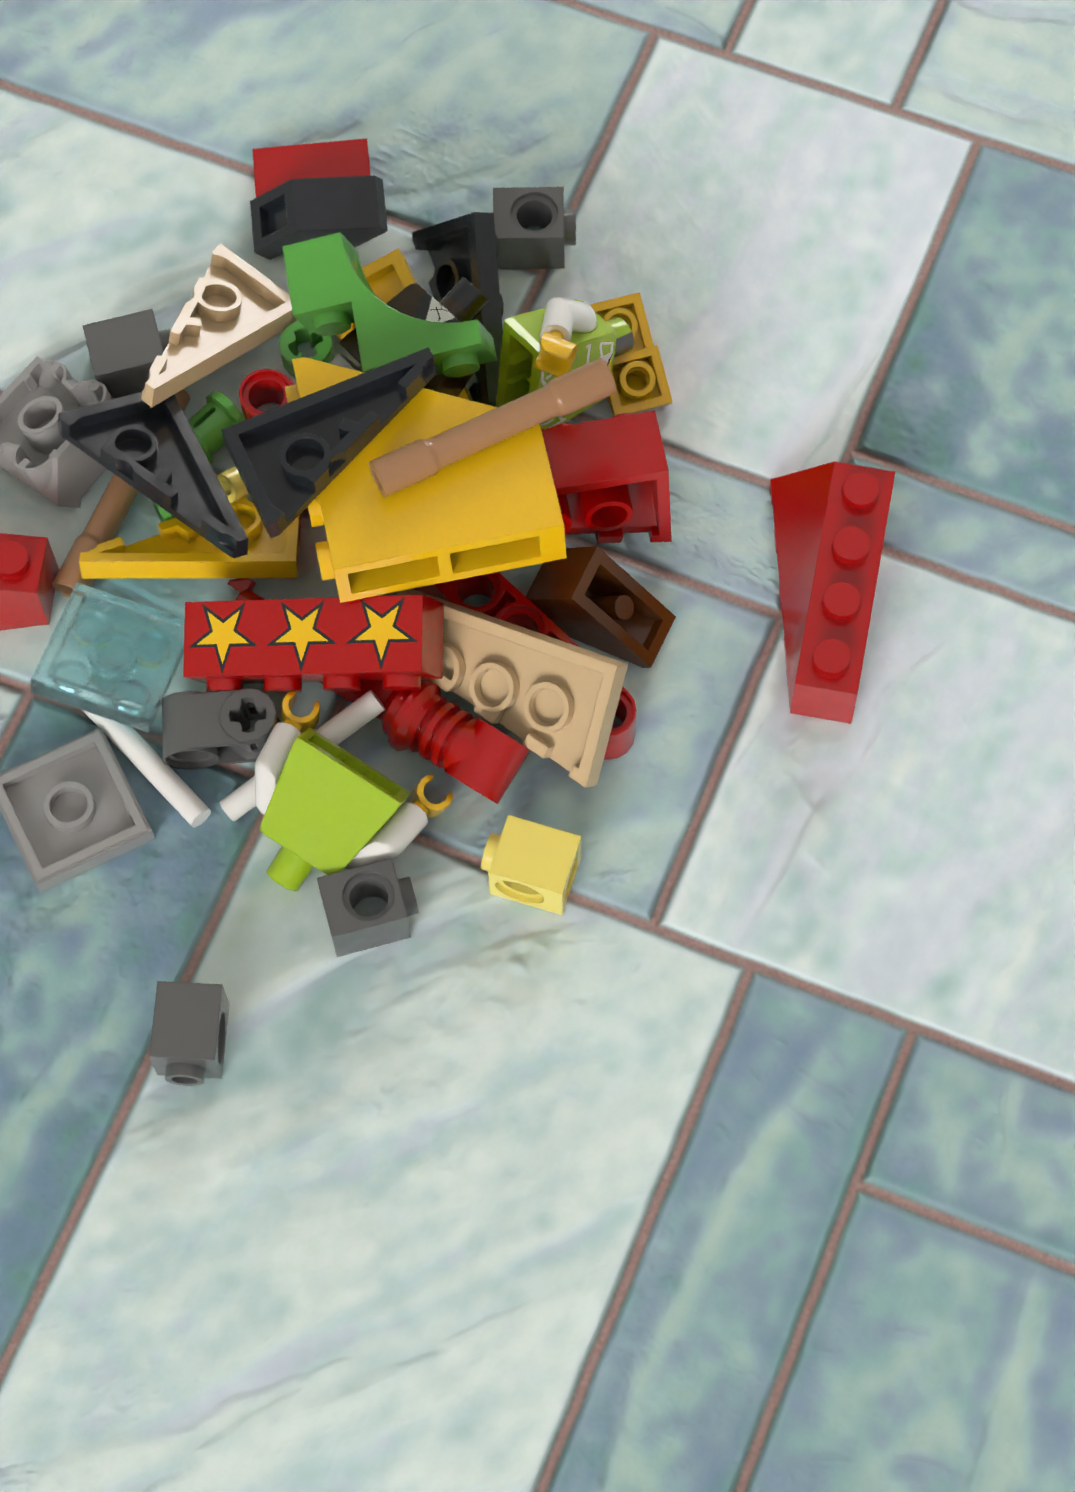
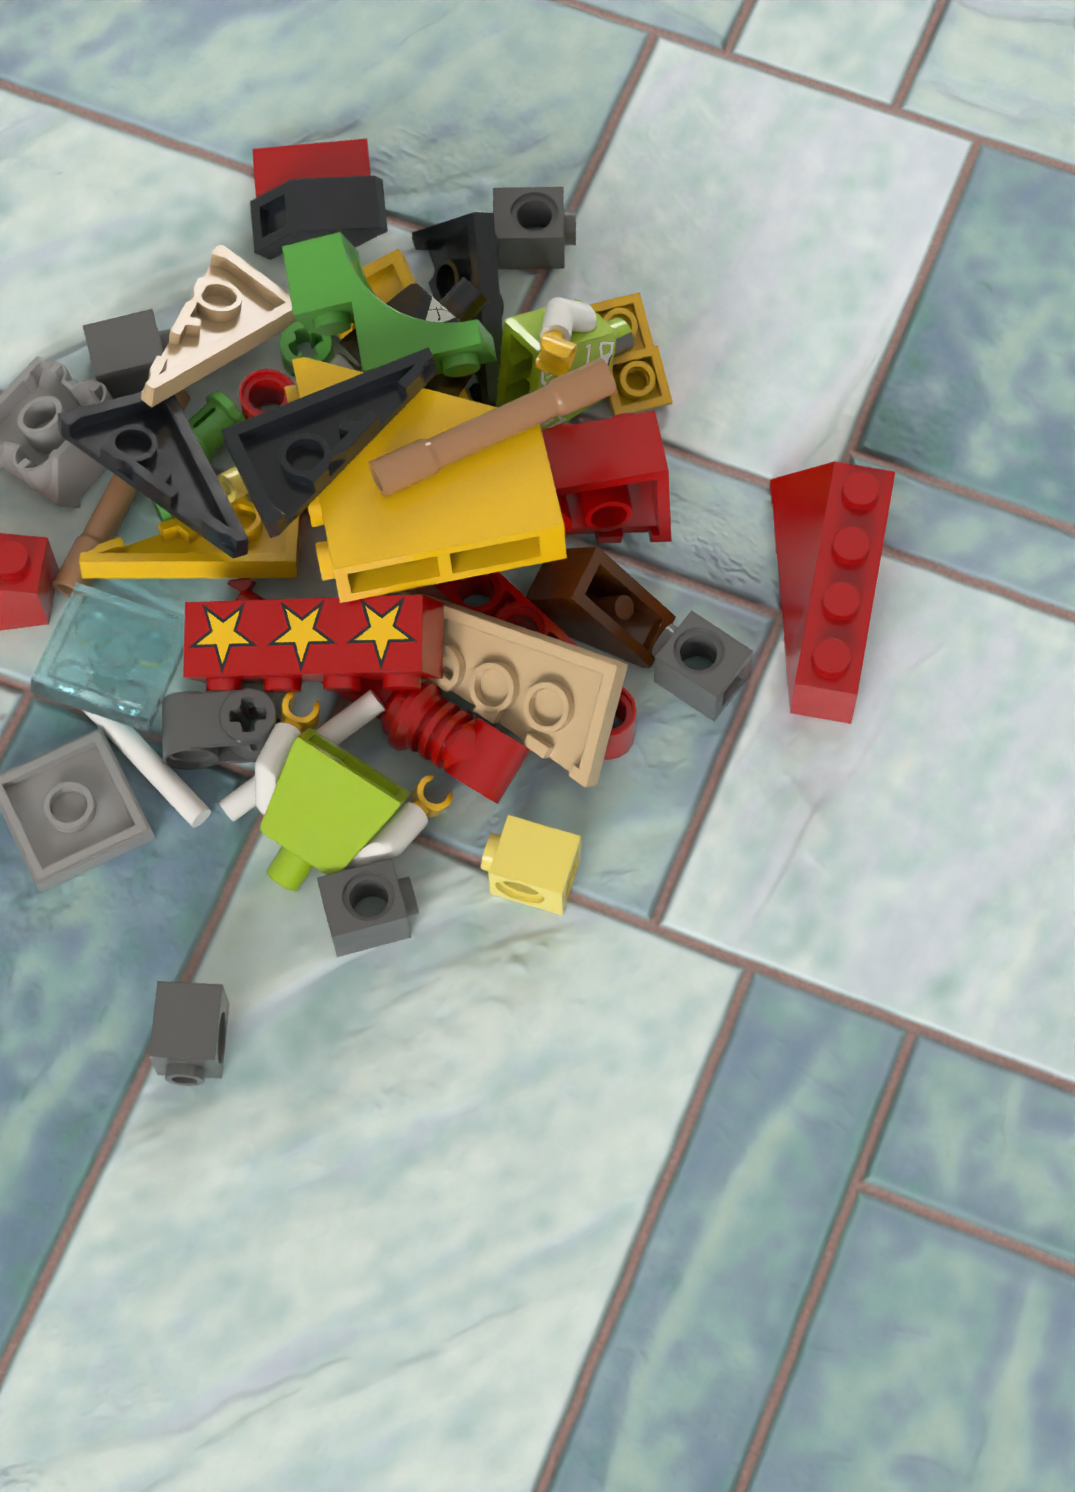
(704, 689): none -> dark grey brick

